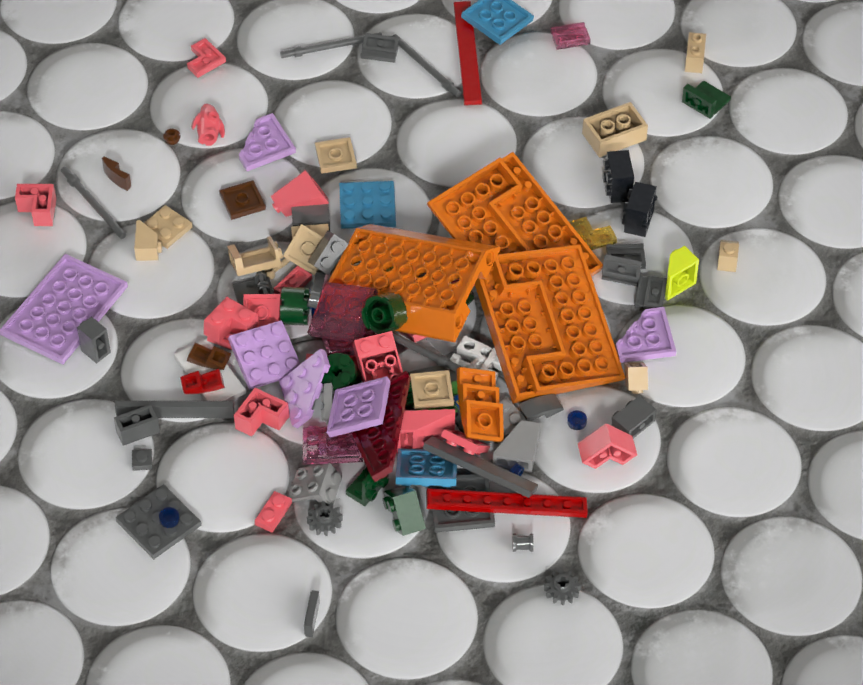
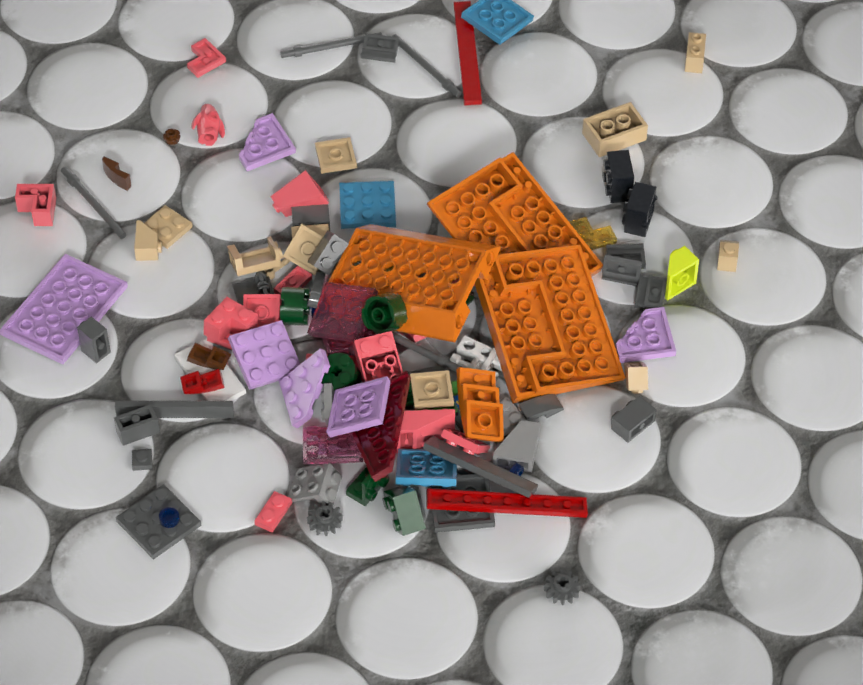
(242, 200): reddish brown plate -> none
(260, 409): coral brick -> none
(311, 614): dark grey tile -> none
(522, 542): dark grey bush -> none
(570, 35): clear pink plate -> none
(577, 420): clear blue tile -> none
(607, 444): coral brick -> none
(705, 98): dark green bracket -> none

